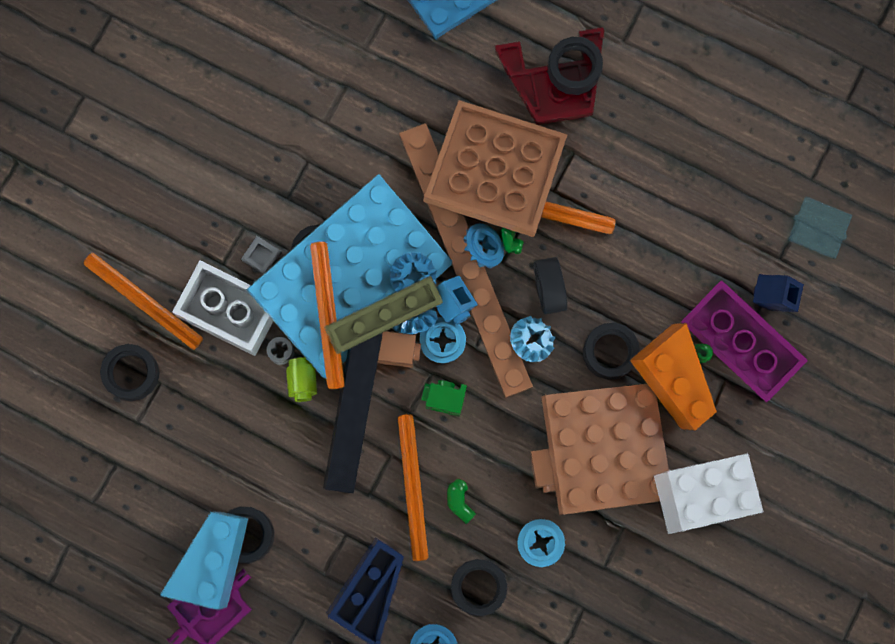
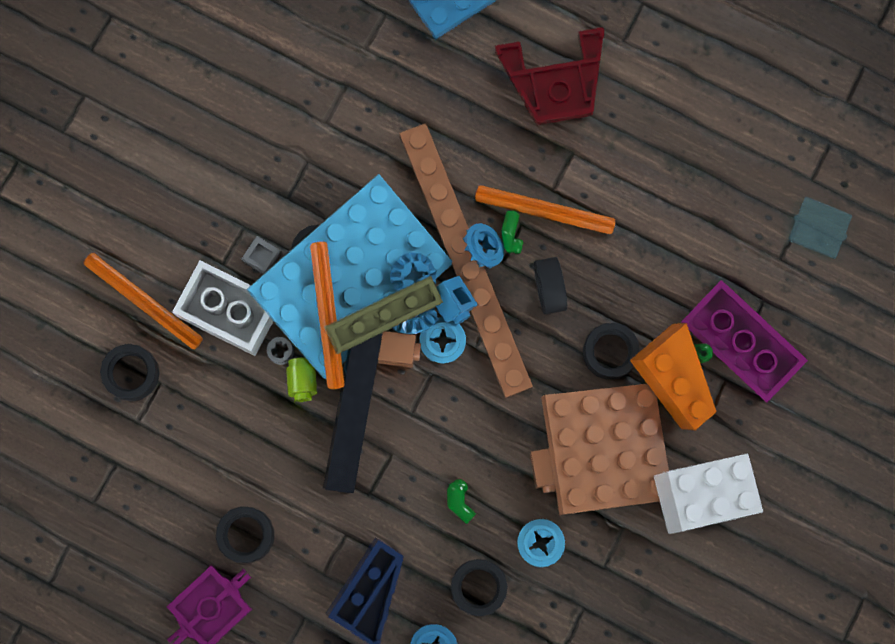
(210, 563): medium azure wedge -> none
(413, 487): orange axle -> none
(444, 397): green brick -> none
(495, 168): nougat plate -> none
(533, 351): medium azure gear -> none
(576, 44): black tyre -> none
(778, 293): dark blue brick -> none

